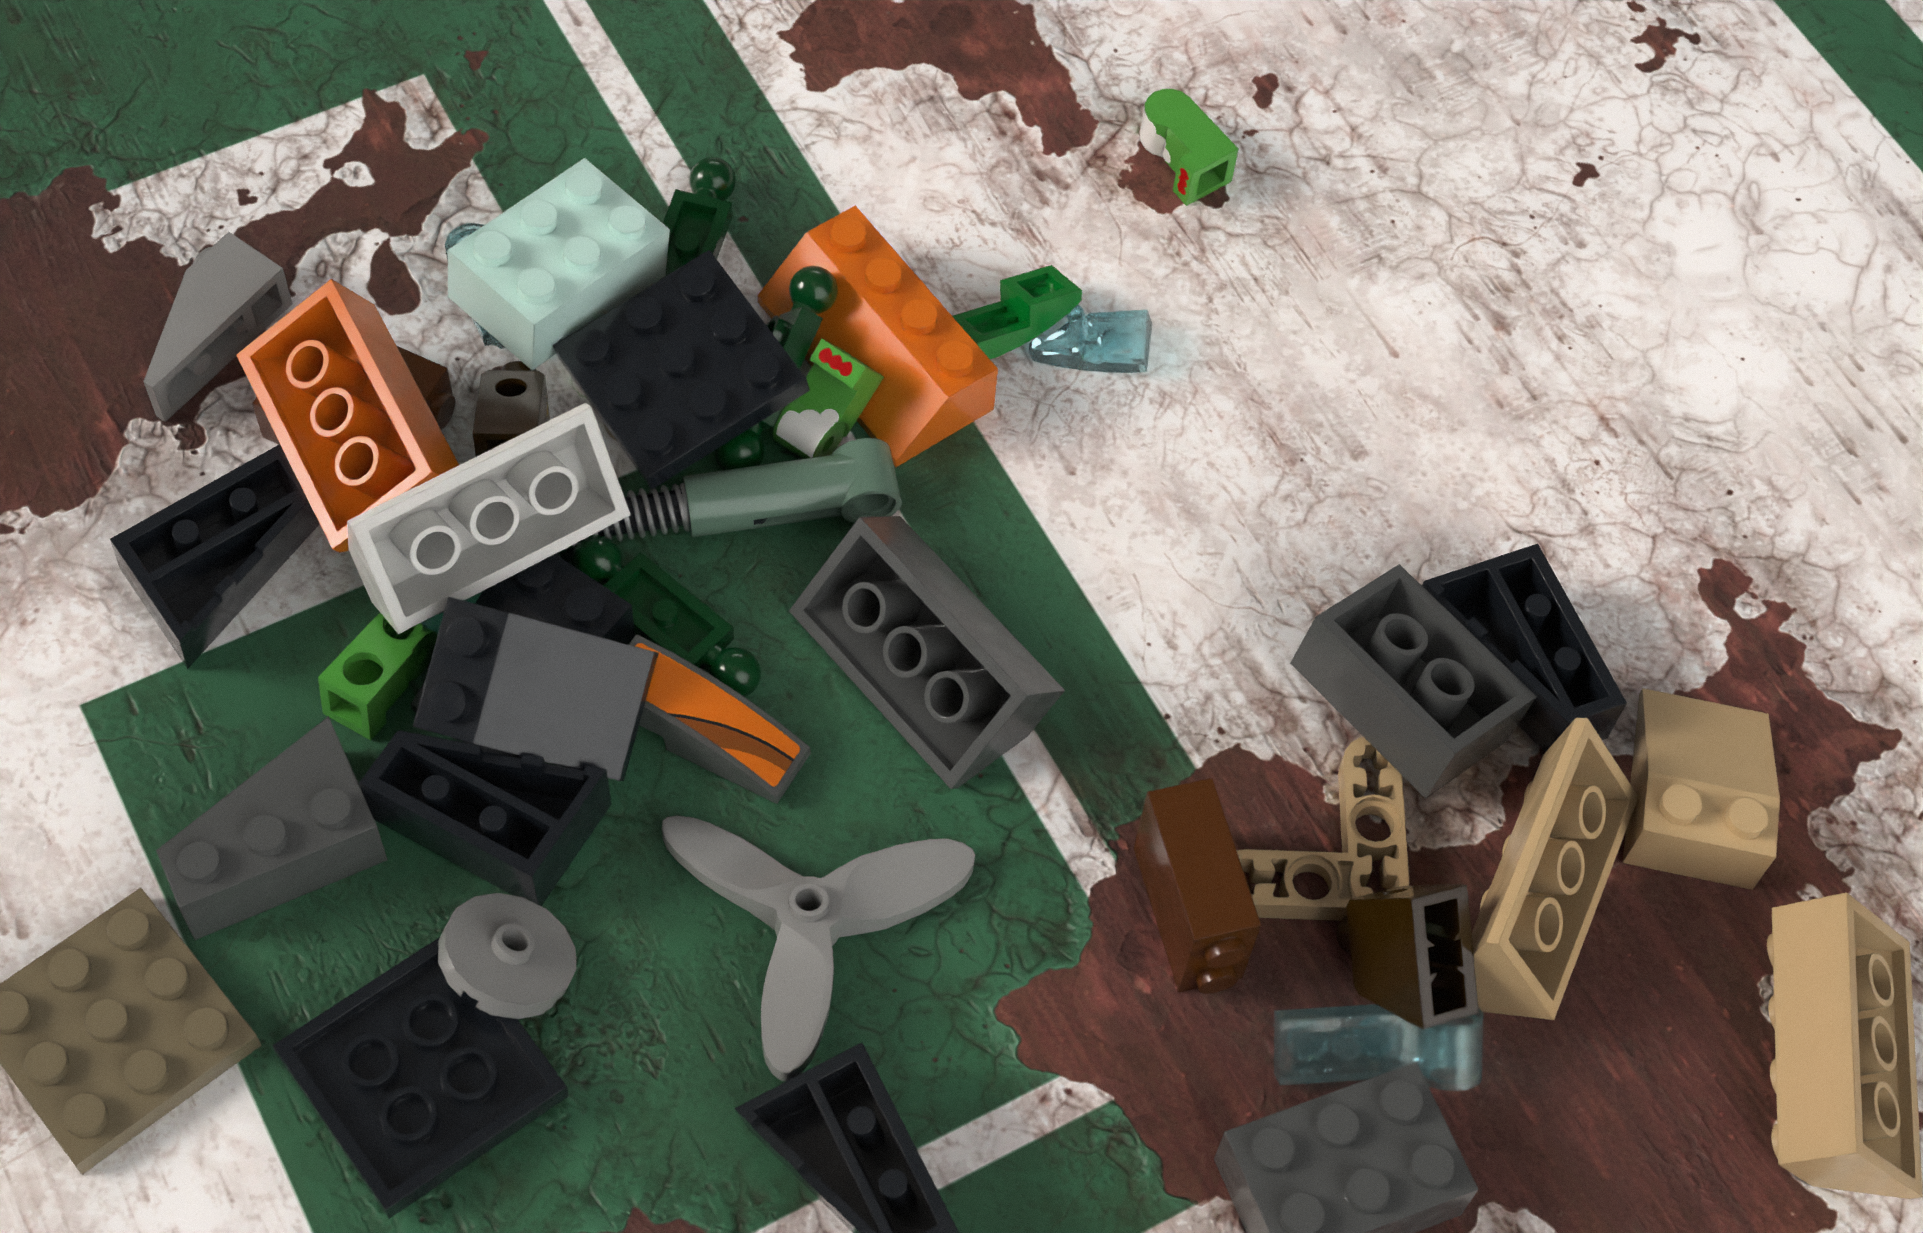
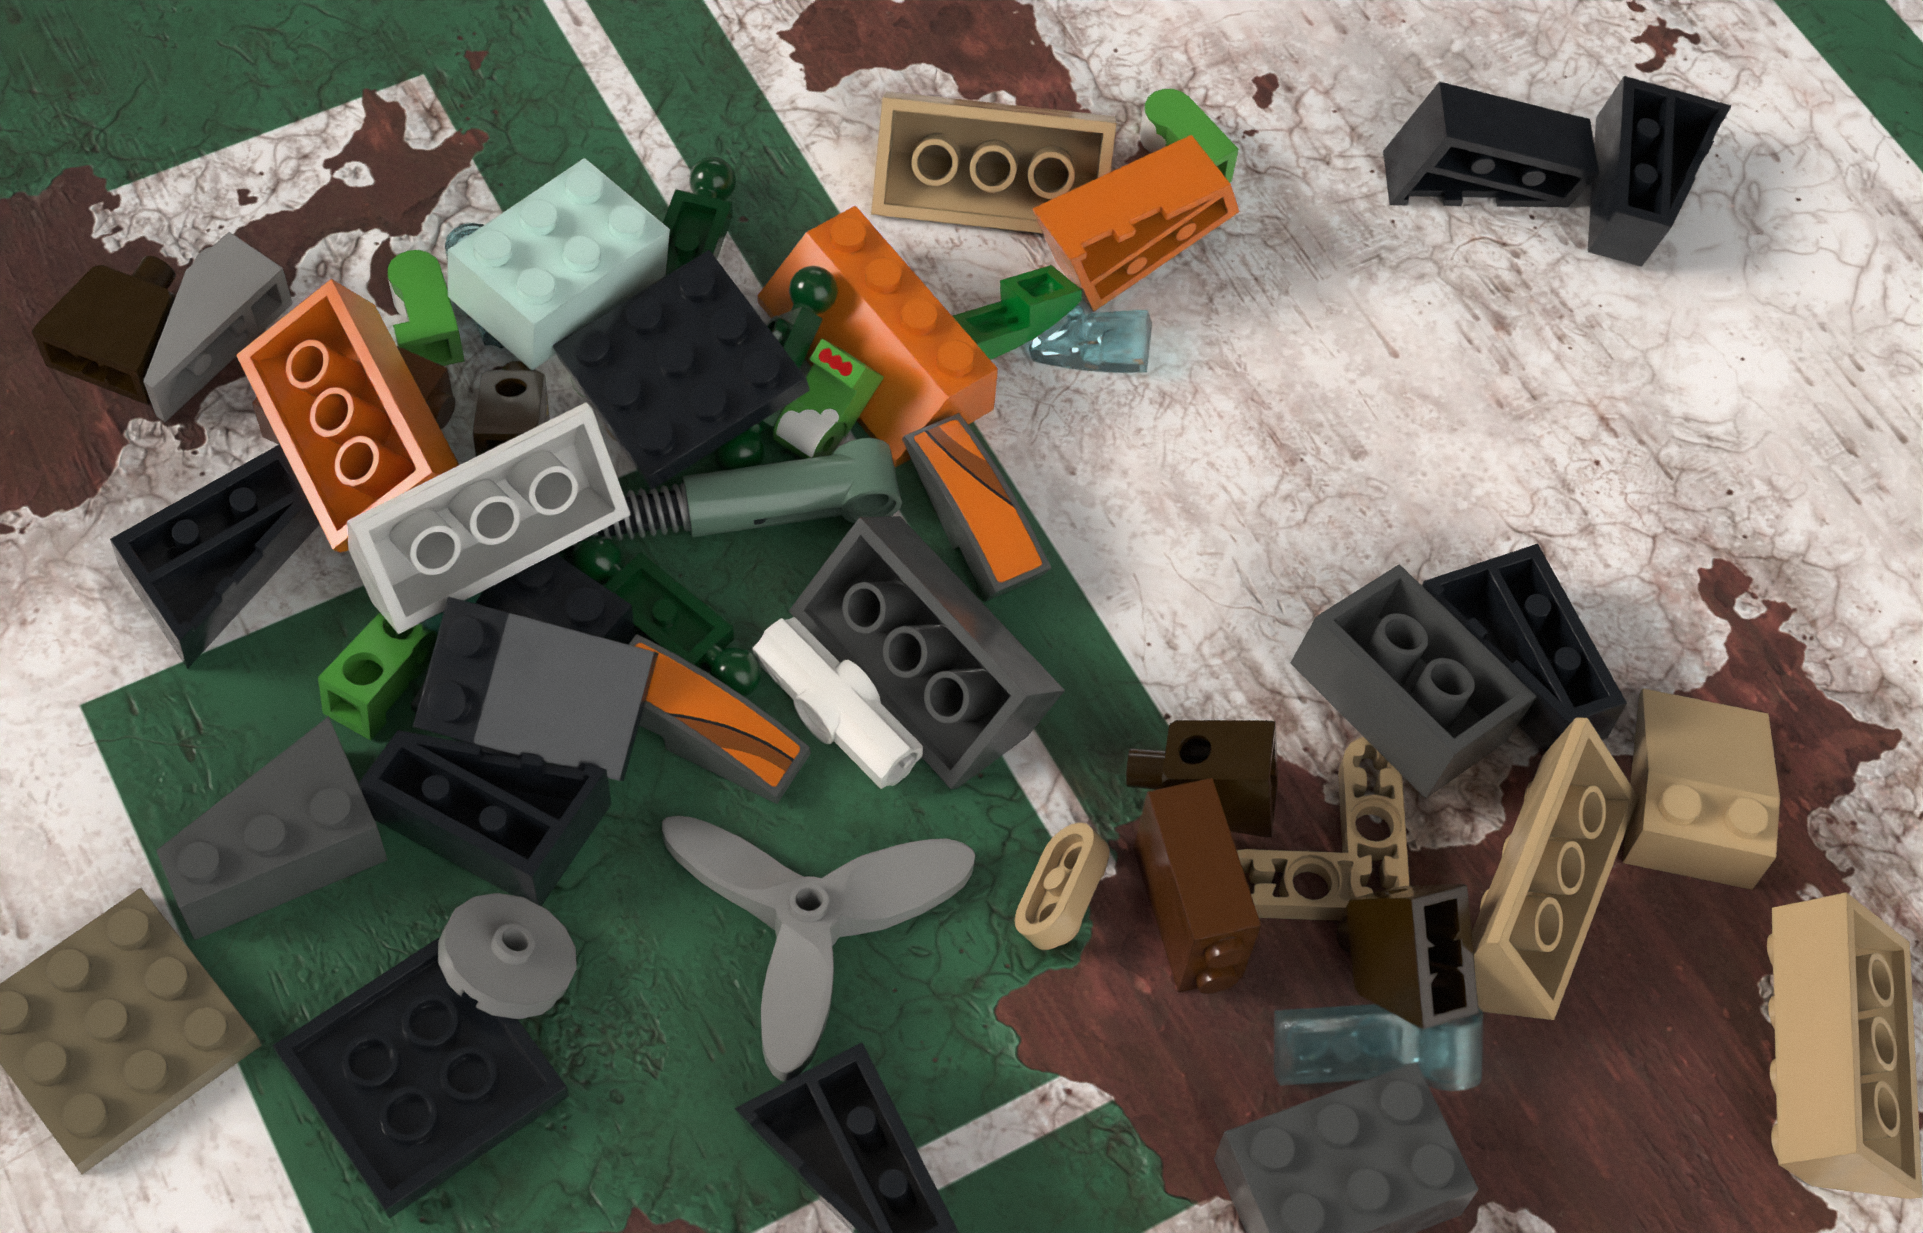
(109, 327): none -> dark brown torso
(423, 300): none -> bright green leg
(837, 702): none -> white piece
(976, 507): none -> slope
(983, 159): none -> tan slope
(1062, 886): none -> tan plate
(1135, 218): none -> orange wedge
(1232, 752): none -> dark brown torso
(1489, 147): none -> black wedge
(1647, 161): none -> black wedge

